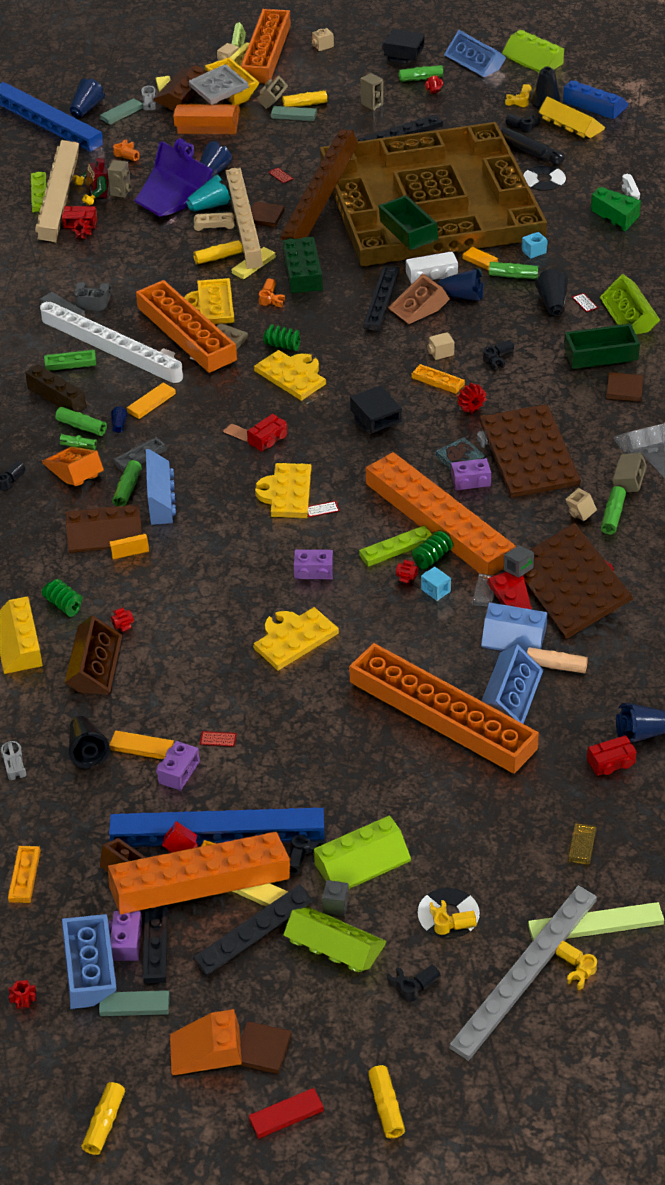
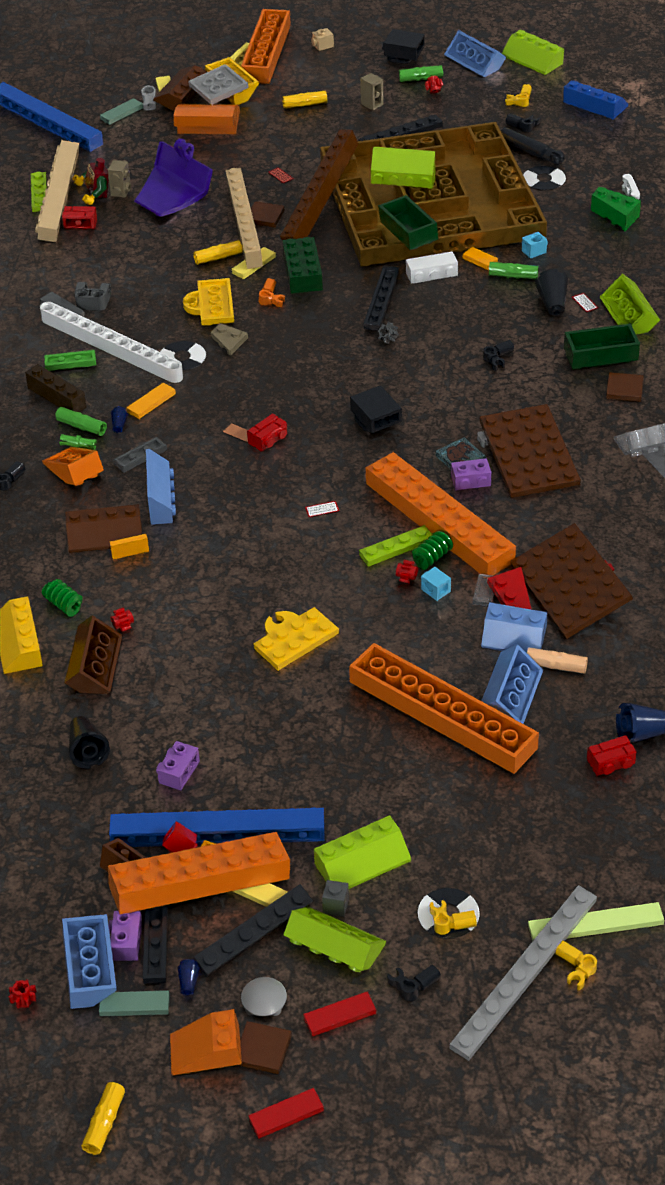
(13, 762): light grey piece -> none
(24, 874): light orange tile -> none
(78, 228): red gear -> none
(86, 97): dark blue cone -> none
(126, 150): orange bar -> none
(126, 483): bright green axle -> none
(140, 744): light orange tile -> none
(186, 326): orange brick -> none
(188, 973): none -> clear blue cone
(209, 195): teal cone -> none
(214, 220): tan plate -> none
(216, 157): dark blue cone -> none
(218, 738): clear red sticker -> none
(226, 51): tan brick -> none
(239, 35): yellowish green tile -> none
(264, 997): none -> light grey dish
(271, 91): dark tan brick -> none
(282, 338): green piece -> none
(286, 490): yellow plate -> none
(292, 373): yellow plate -> none
(293, 113): sand green tile -> none
(299, 847): black bar -> none
(313, 564): medium lavender brick -> none
(339, 1014): none -> red tile
(386, 1102): yellow axle -> none
(388, 332): none -> dark grey gear
(403, 167): none -> lime slope
(419, 300): nougat slope -> none
(438, 378): light orange tile -> none
(441, 346): tan brick -> none
(464, 285): dark blue cone -> none
(471, 397): red gear -> none
(518, 561): dark grey brick -> none
(545, 86): black cone -> none
(570, 118): yellow slope -> none
(580, 504): tan brick -> none
(582, 844): clear yellow tile -> none
(613, 510): bright green axle -> none
(630, 472): dark tan brick -> none

